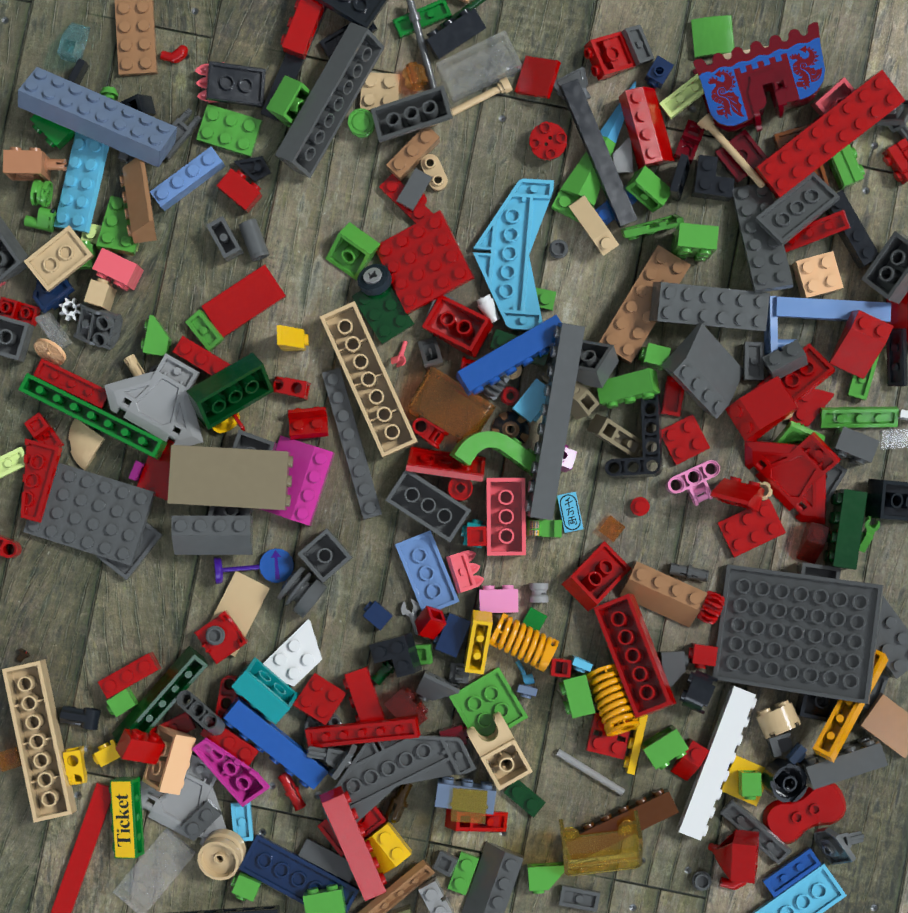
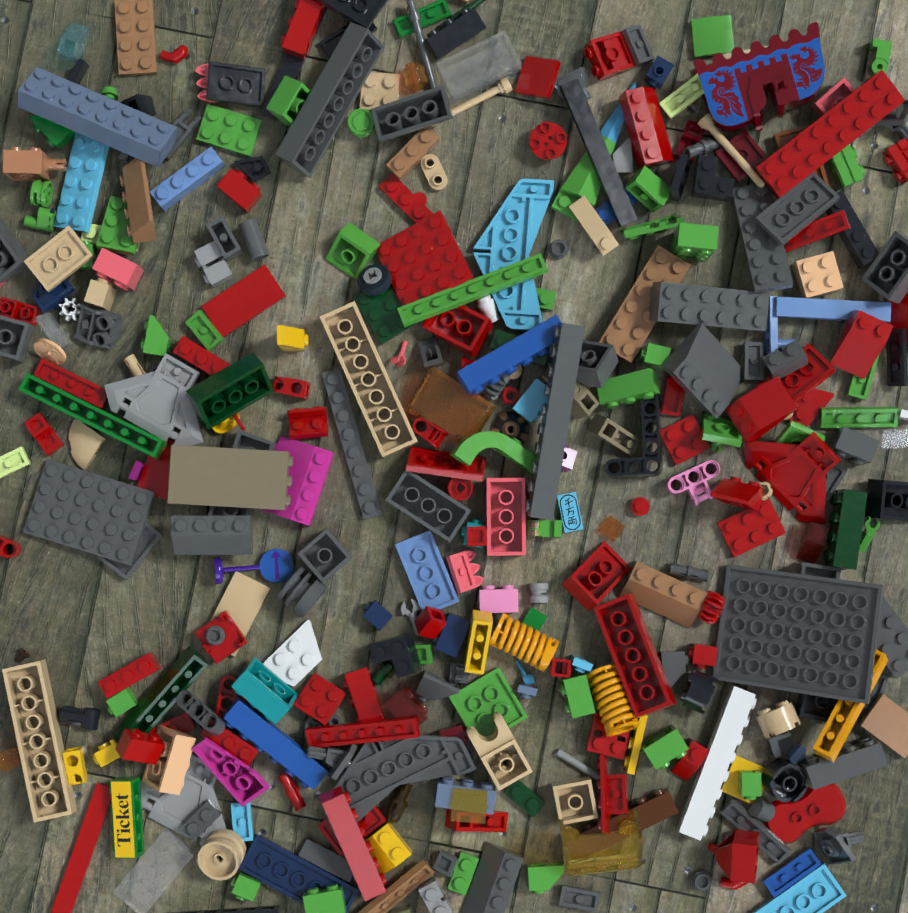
(40, 468): red wing -> none
(213, 263): none -> light grey piece
(414, 189): dark grey tile -> none
(472, 290): none -> bright green plate
(575, 800): none -> tan brick
(613, 794): none -> red bracket
(702, 147): none -> dark grey pin
(720, 432): none -> bright green tile
(762, 809): none -> dark grey brick
(881, 55): none -> bright green leg

